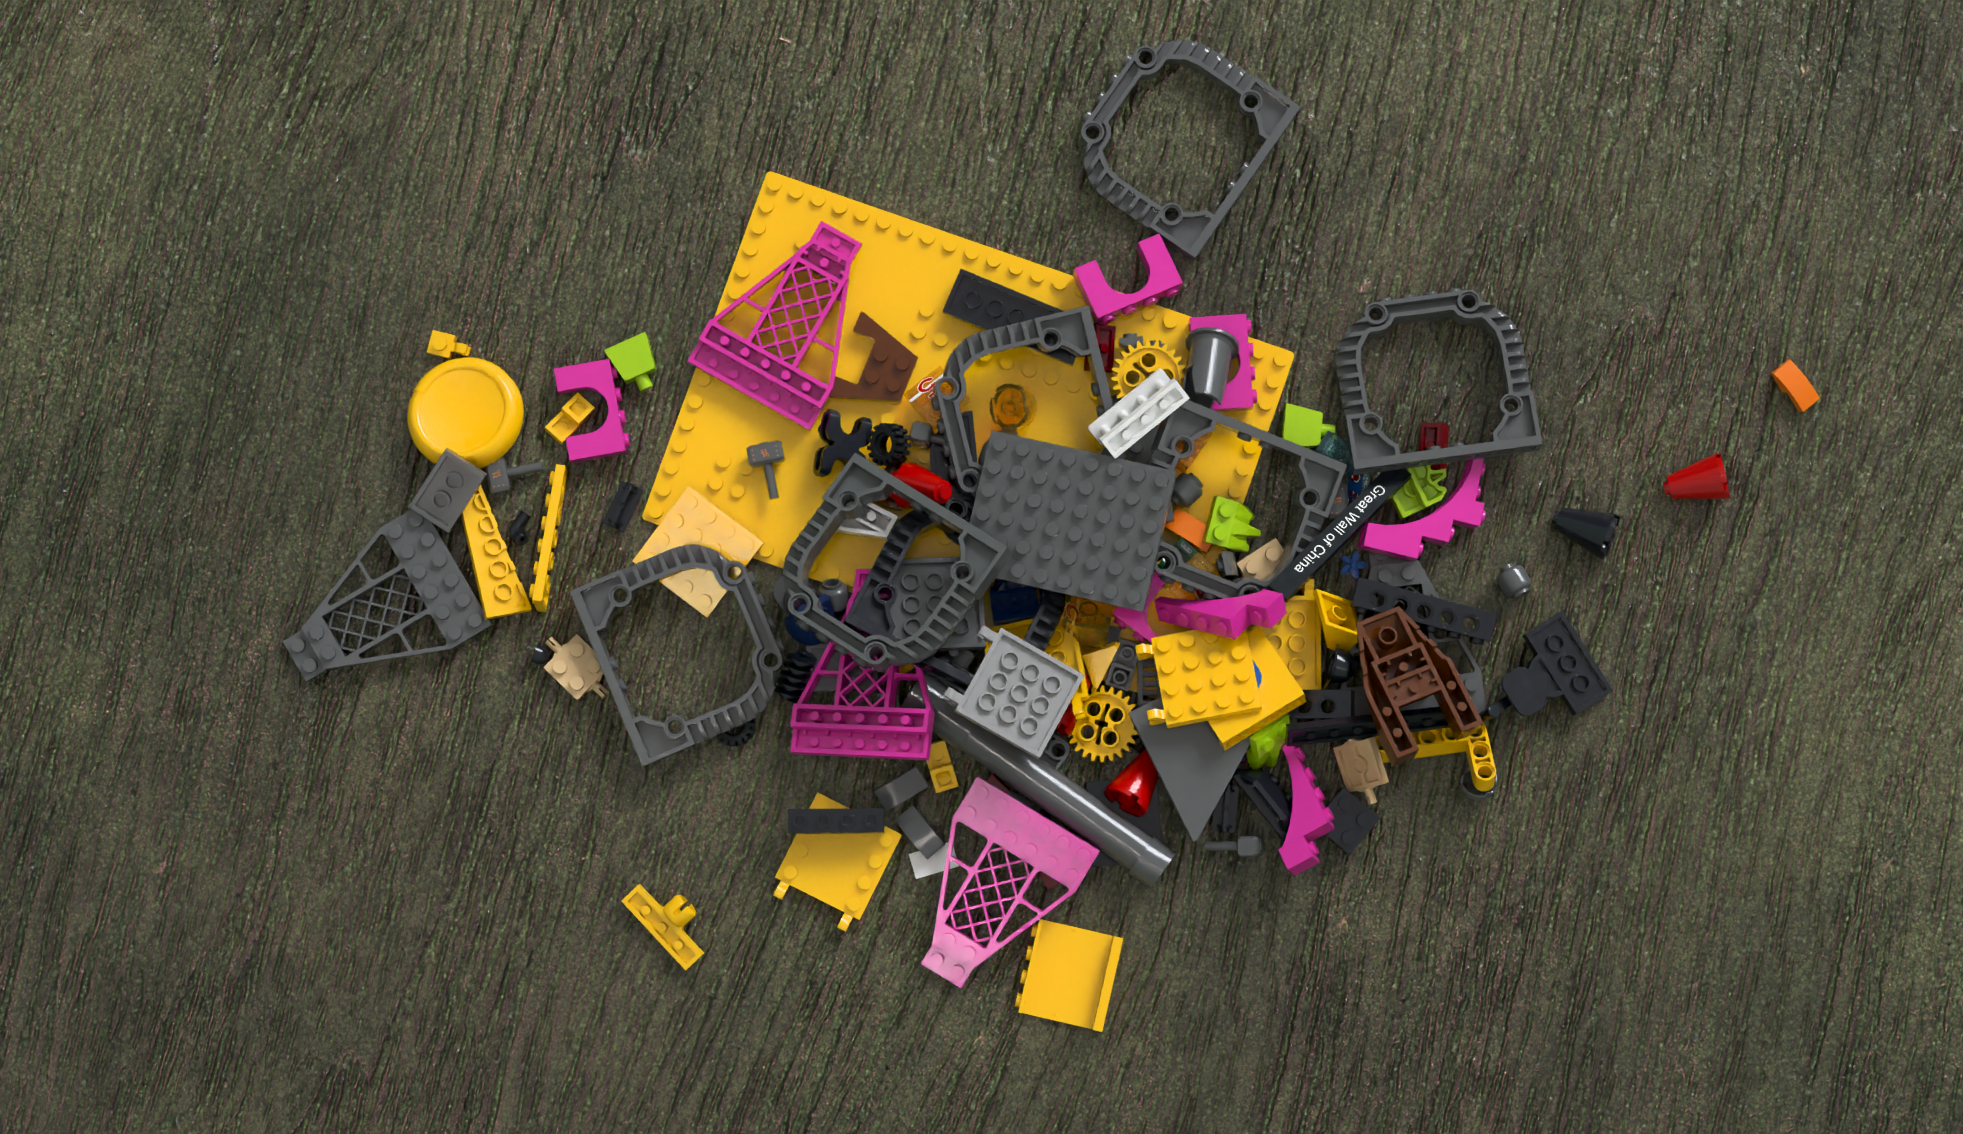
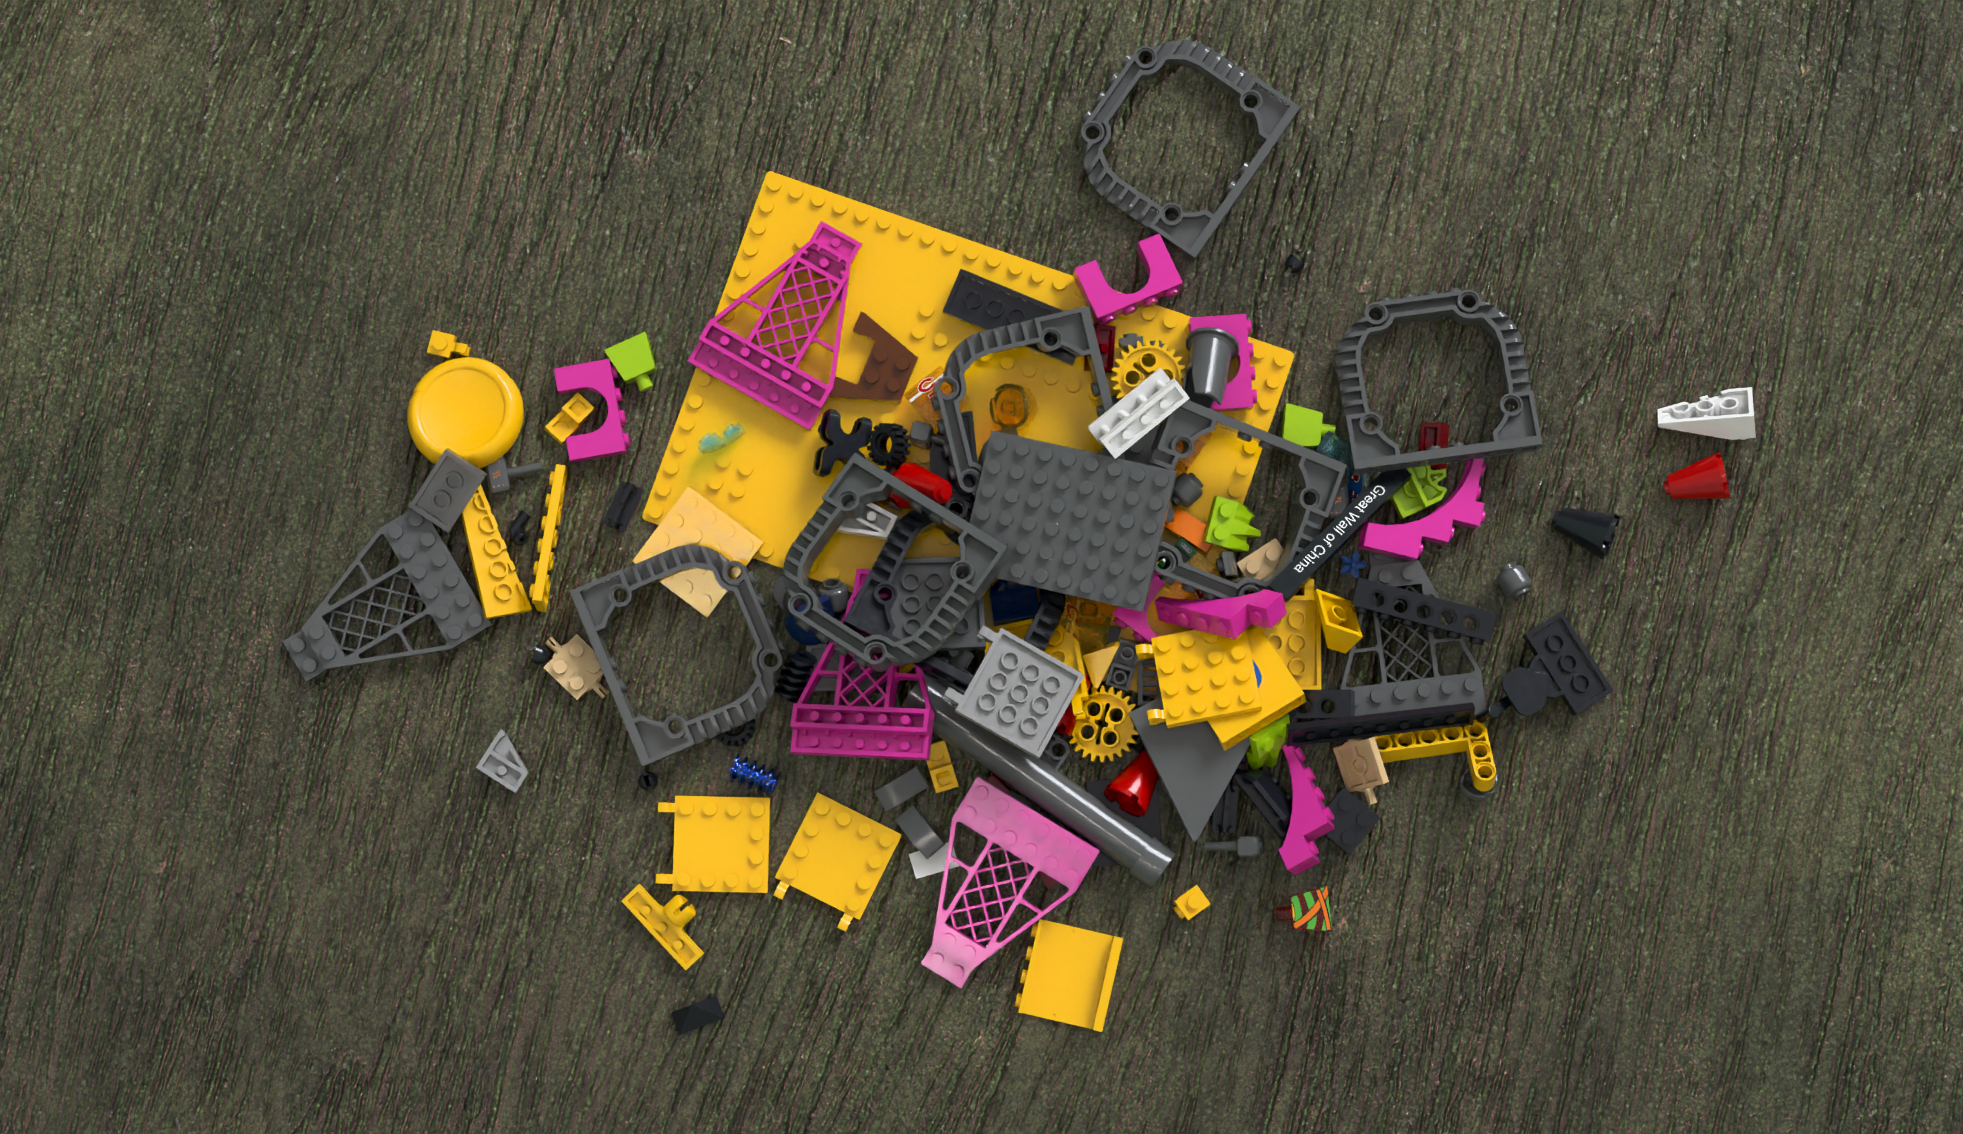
(503, 763): none -> light grey wing
(652, 778): none -> black hinge
(697, 1015): none -> black slope
(713, 442): none -> clear light blue slope
(719, 844): none -> yellow plate
(754, 776): none -> clear blue piece
(766, 455): dark grey piece -> none
(836, 821): black brick -> none
(1190, 903): none -> yellow bracket
(1295, 262): none -> black hinge
(1307, 911): none -> torso
(1339, 668): black piece -> none
(1405, 668): reddish brown wedge -> none
(1721, 416): none -> white wedge
(1794, 382): orange slope -> none

